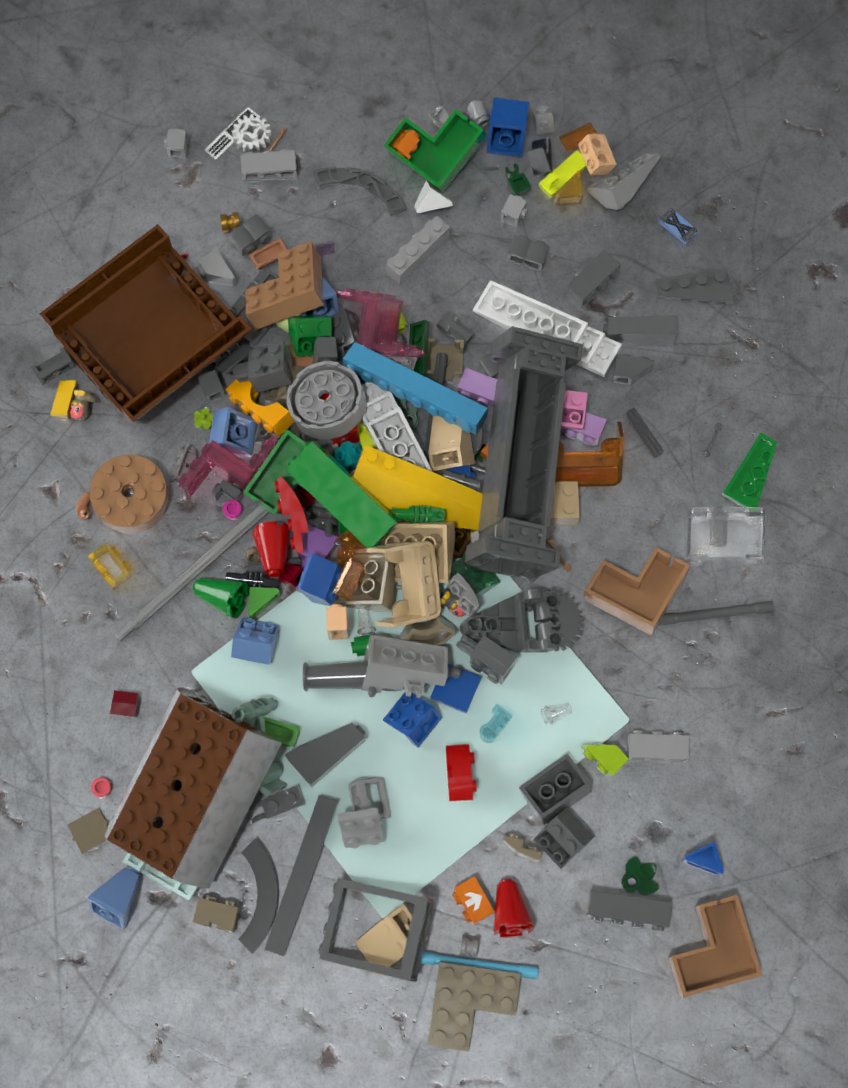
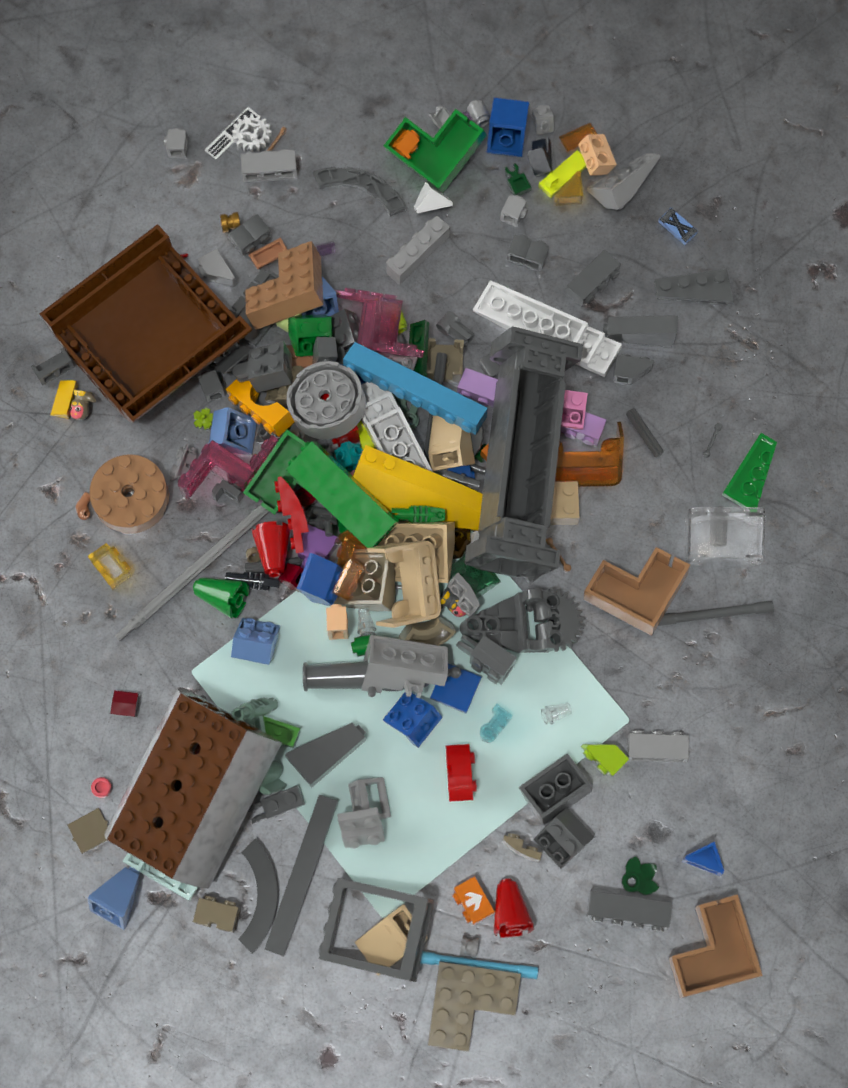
(232, 509): dark pink tile -> none
(261, 599): bright green slope -> none

